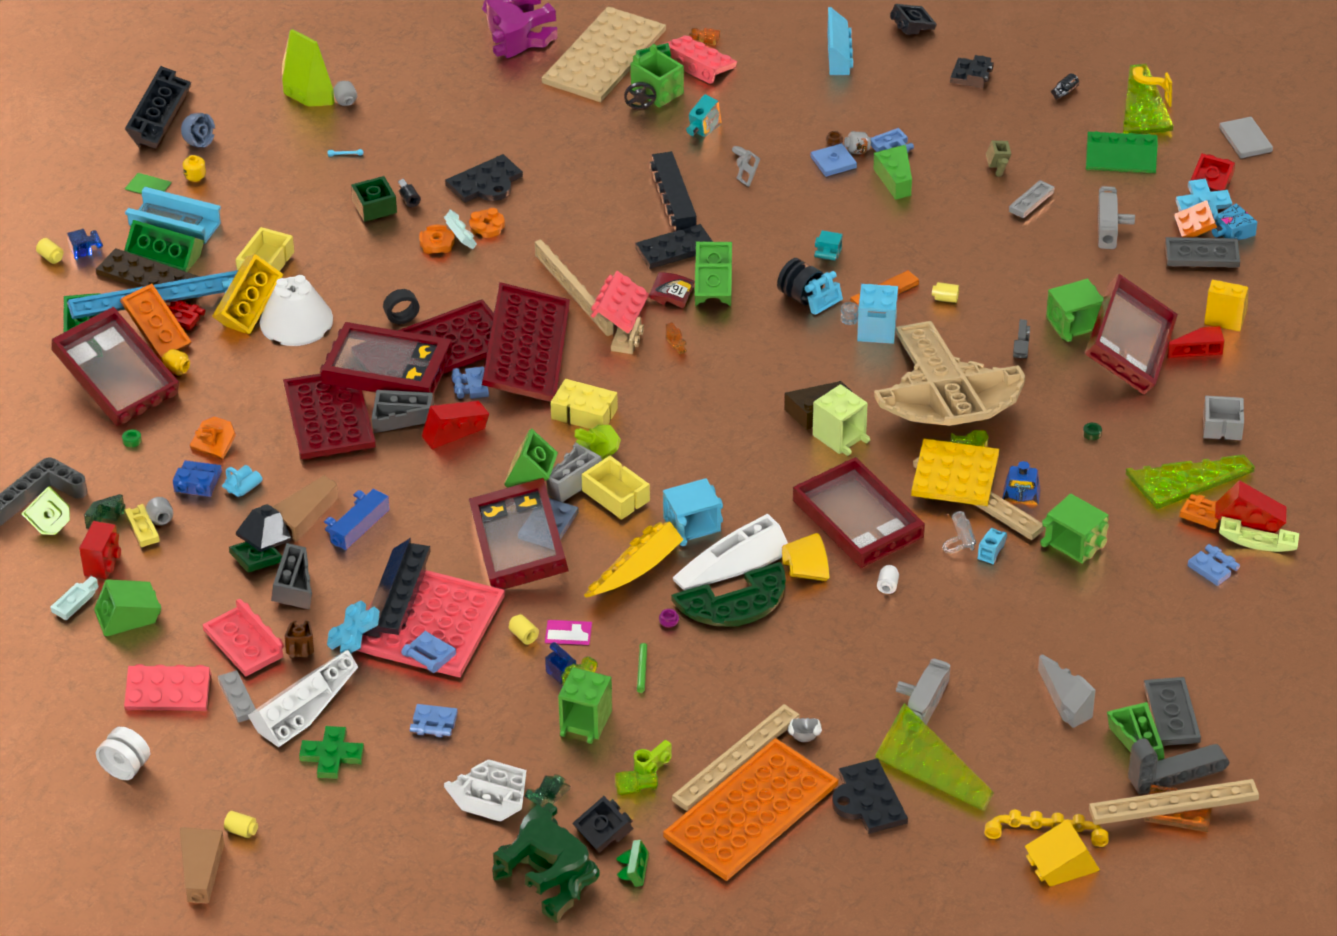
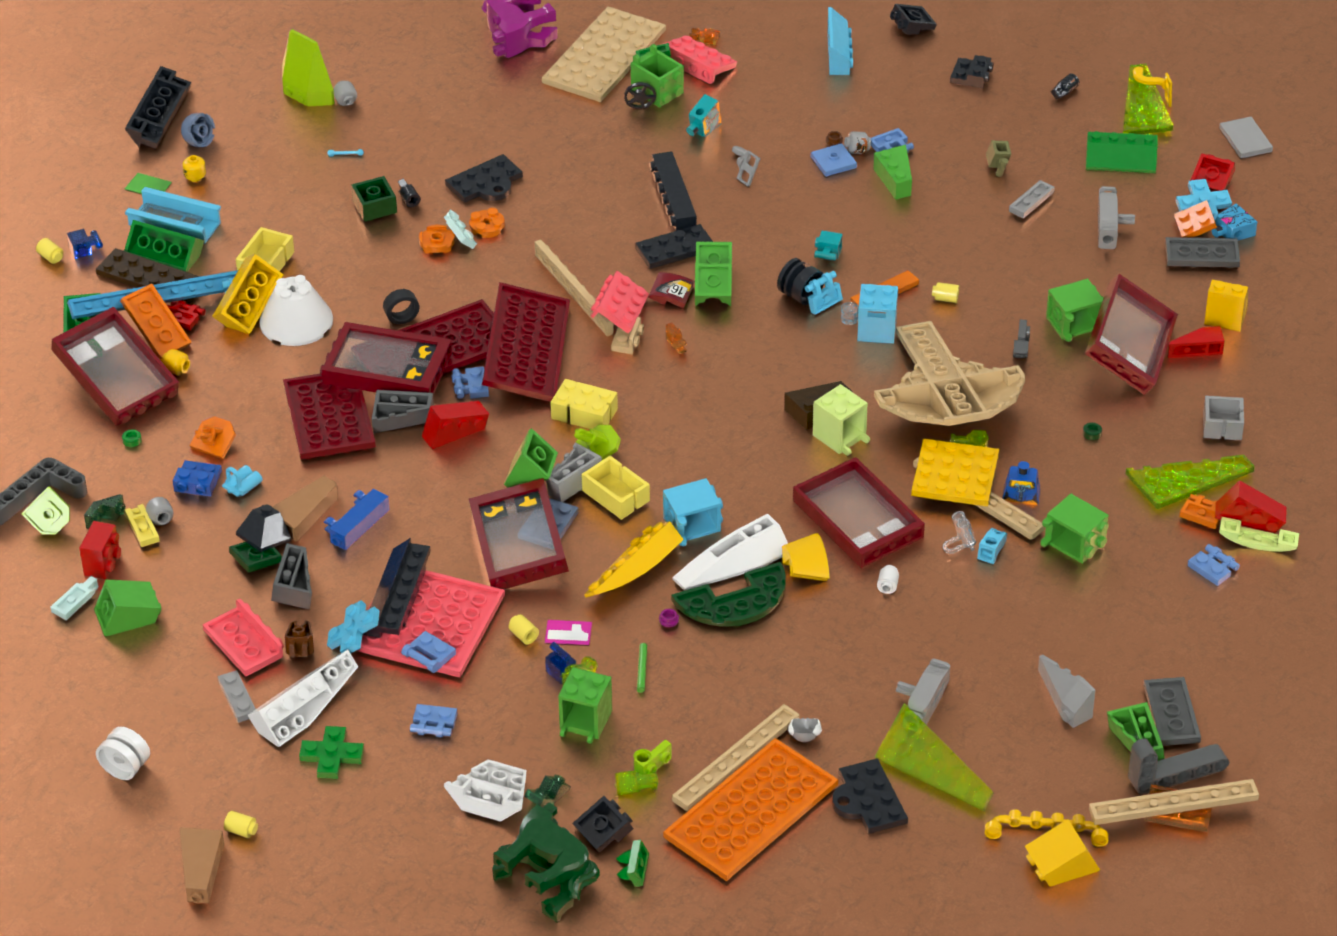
(167, 687): coral bracket -> none

